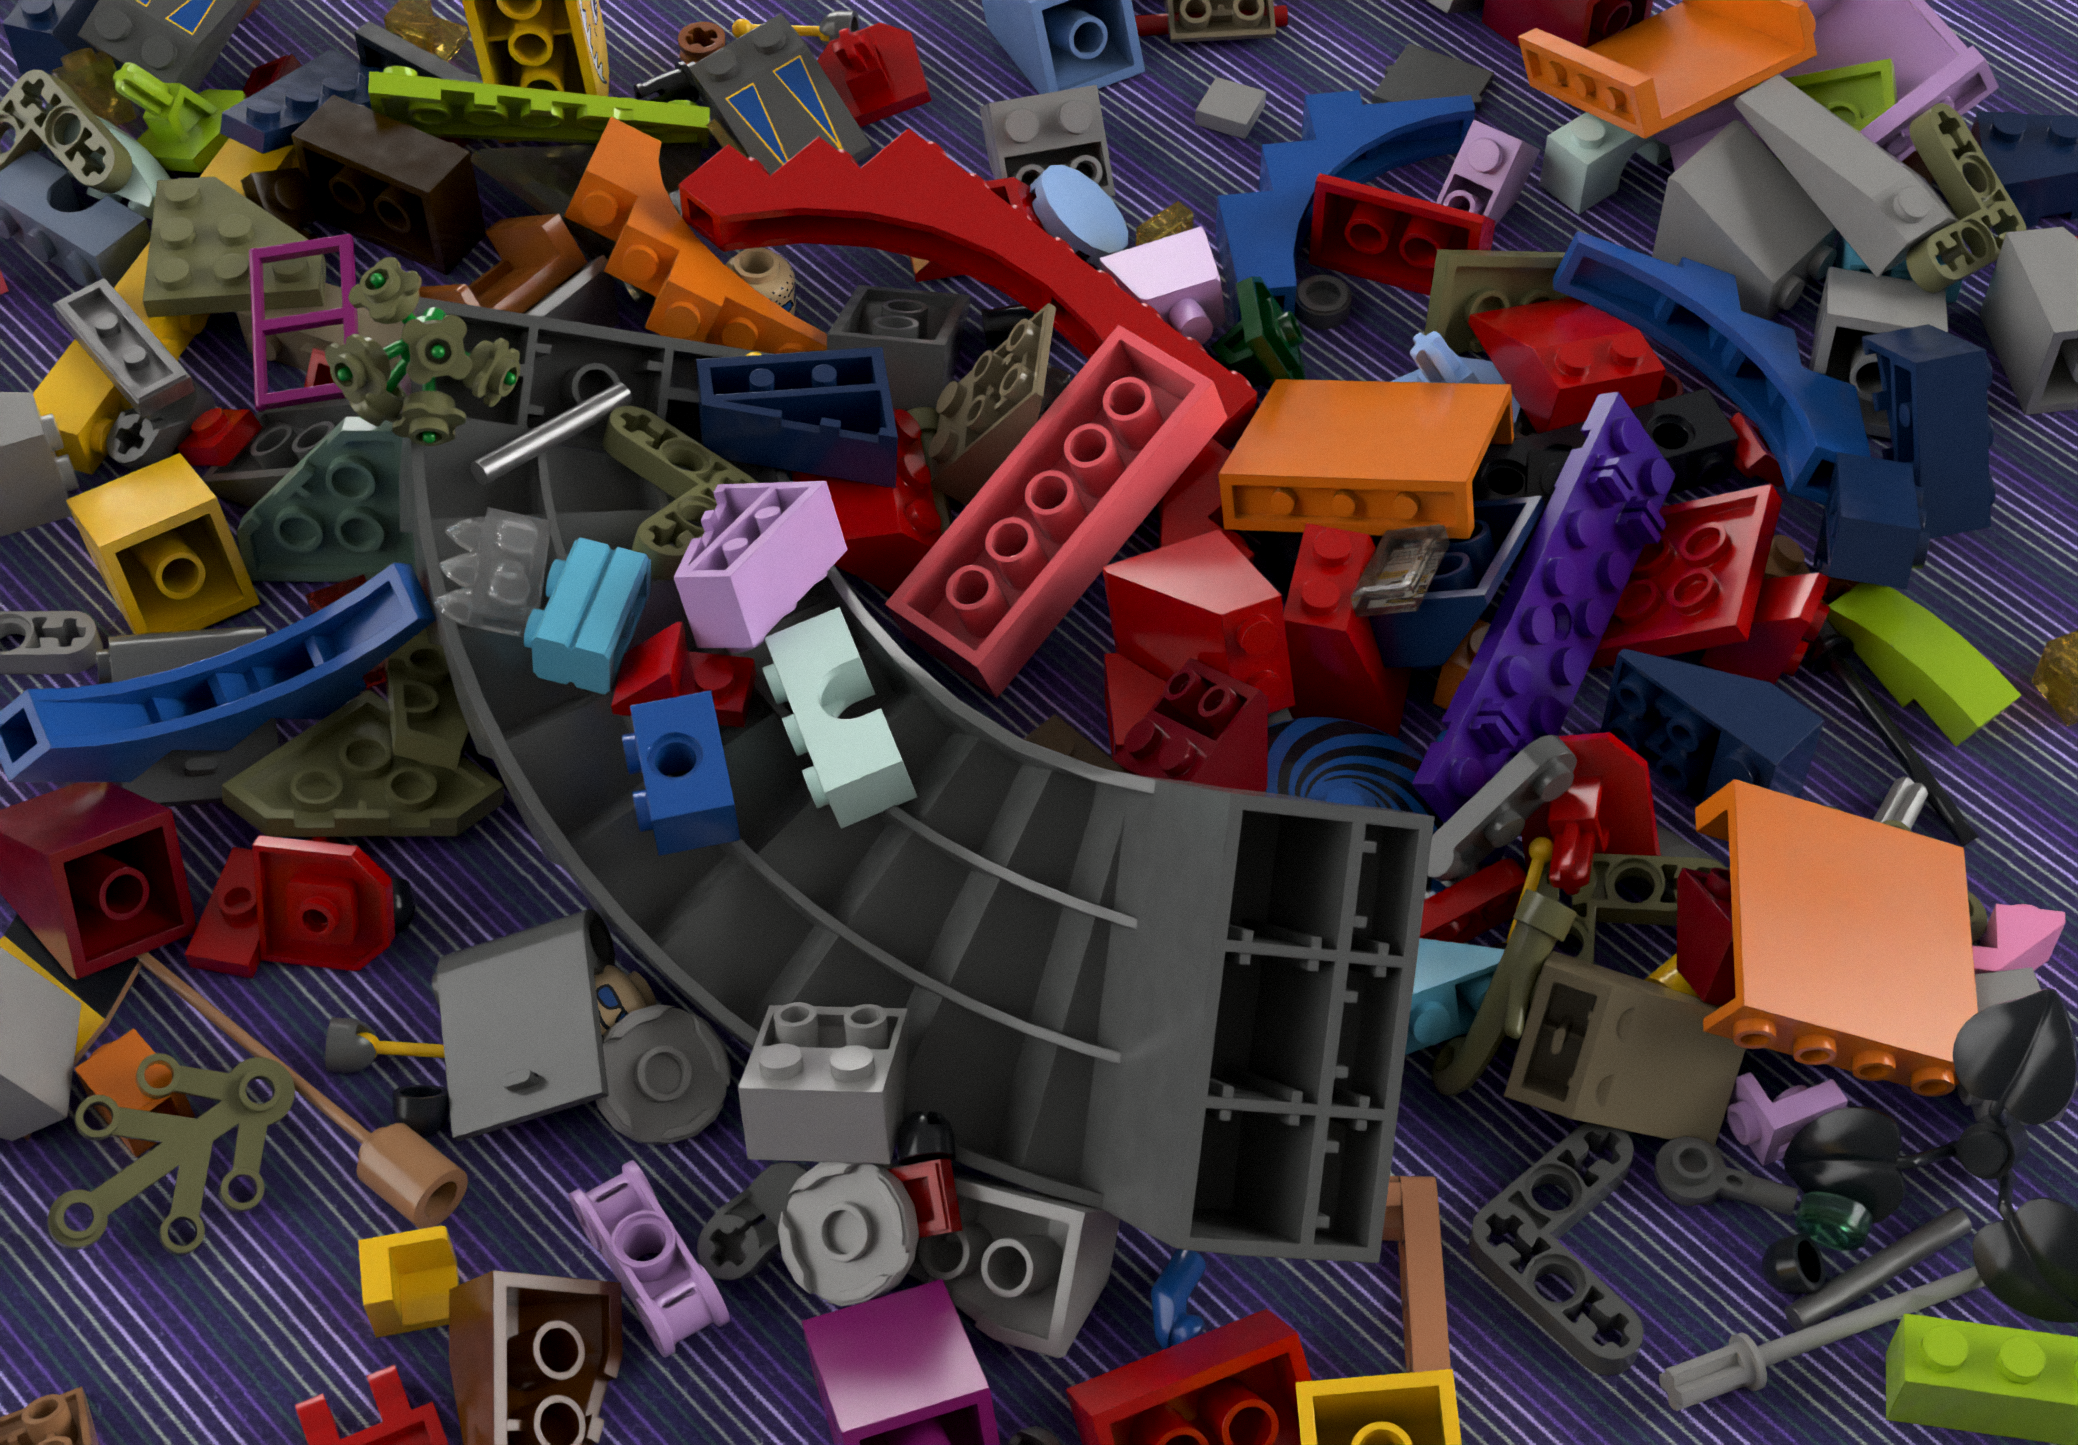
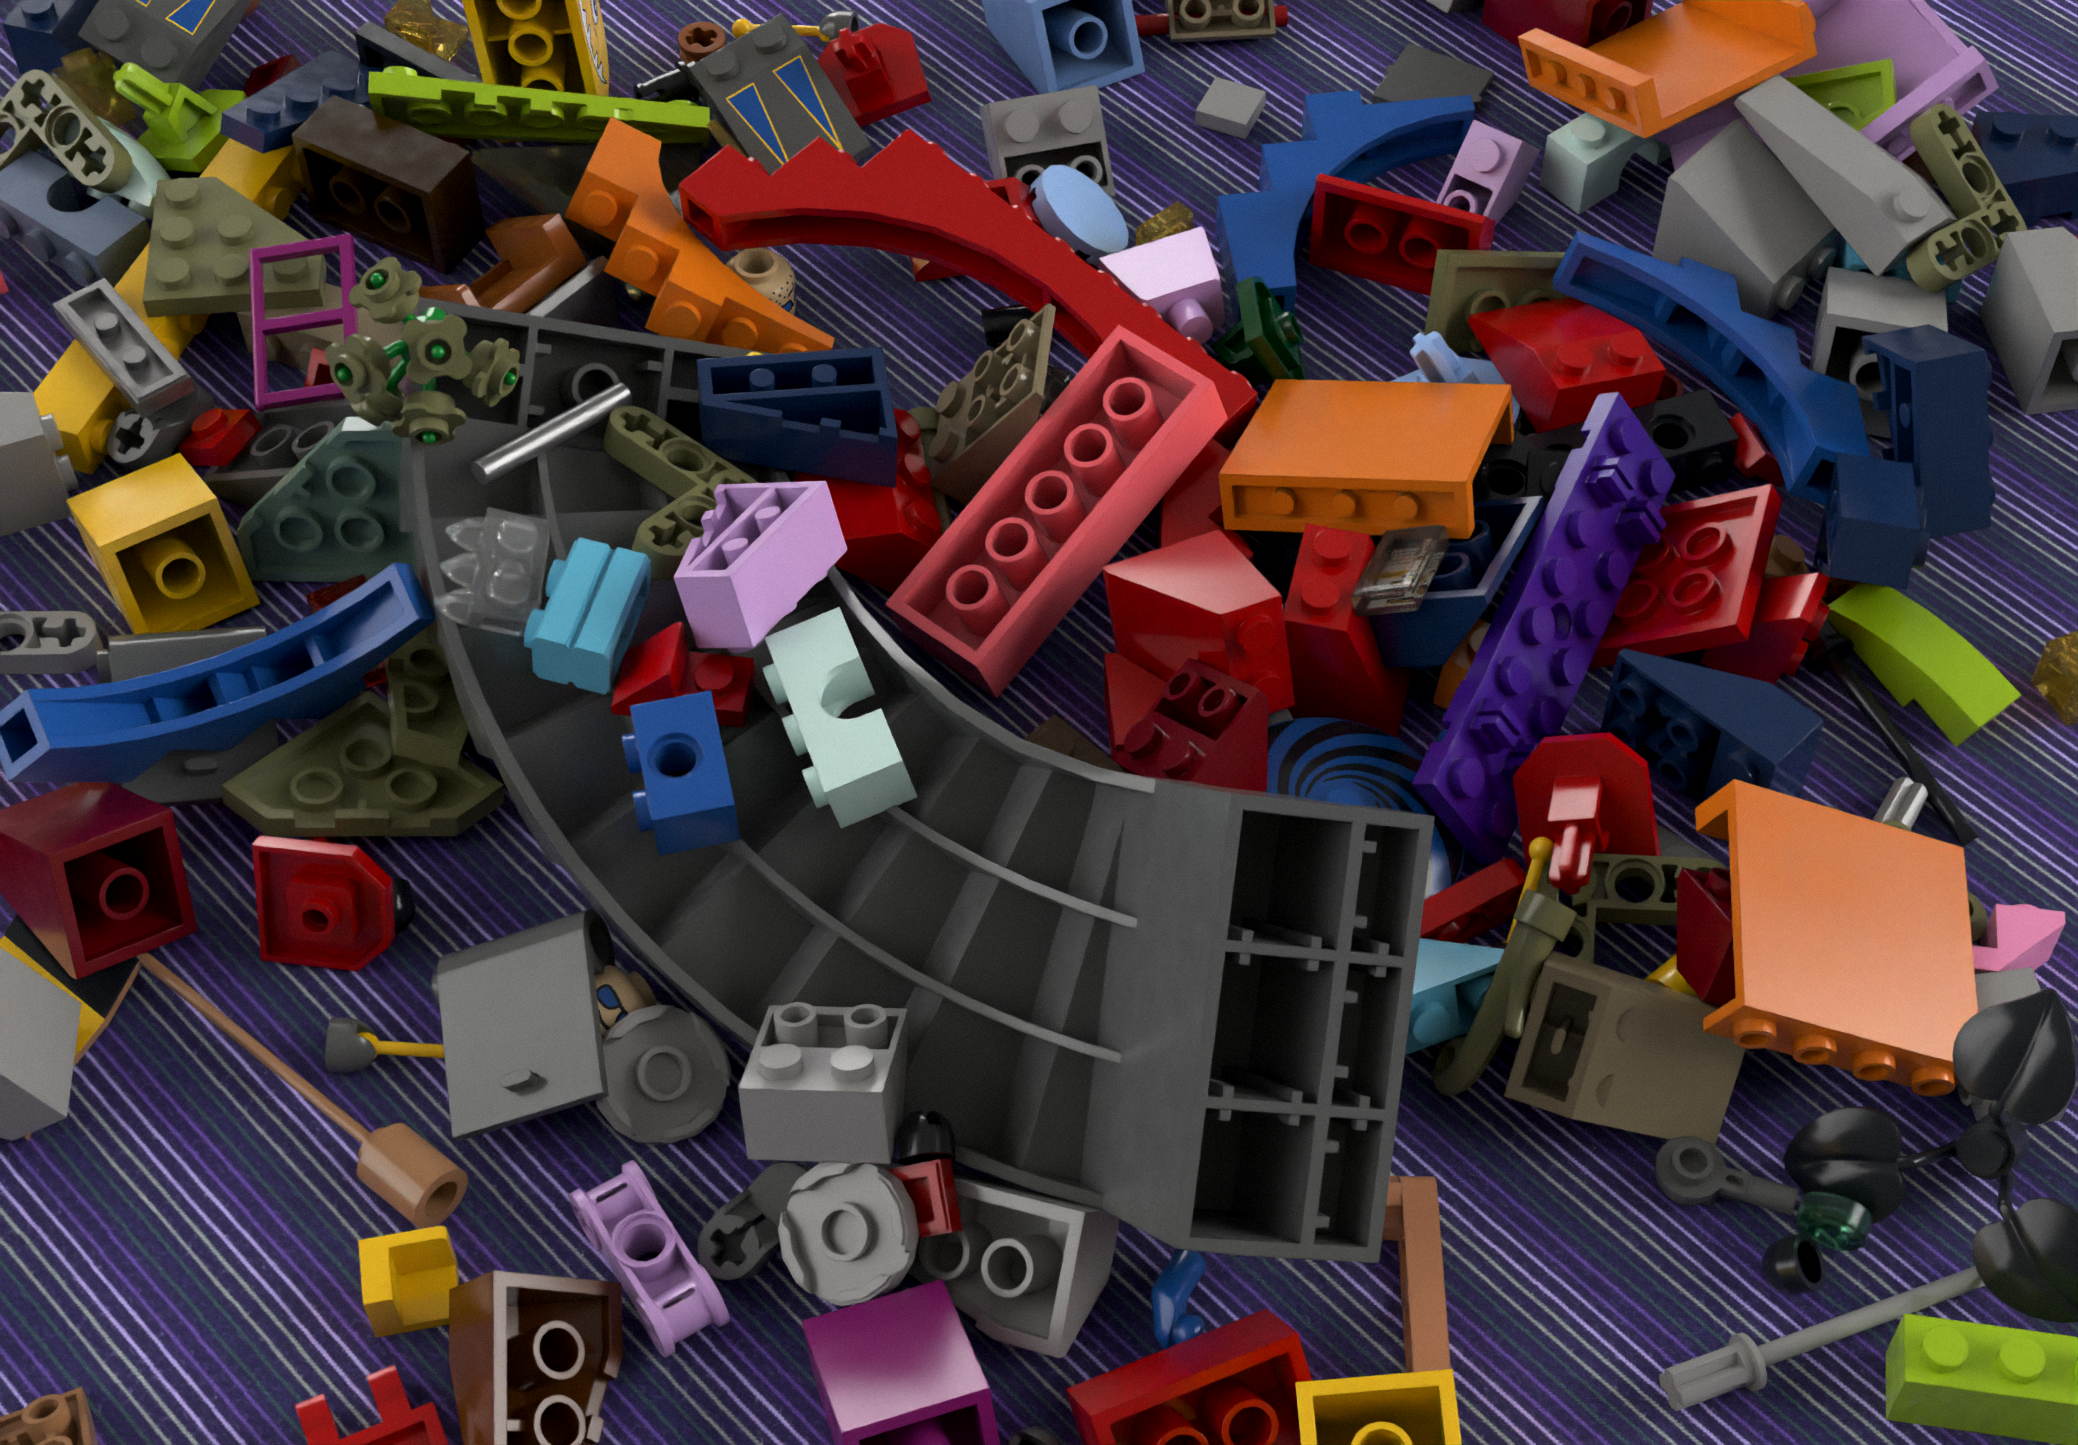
(113, 1073): orange brick -> none
(183, 1143): olive plant -> none
(228, 928): red plate -> none
(283, 196): dark brown plate -> none
(421, 1108): black hinge -> none
(917, 333): dark grey slope -> none
(1322, 302): dark grey tile -> none
(1500, 809): dark grey plate -> none
(1538, 1233): dark grey beam -> none
(1772, 1125): lavender bracket -> none
(1878, 1269): flat silver bar -> none

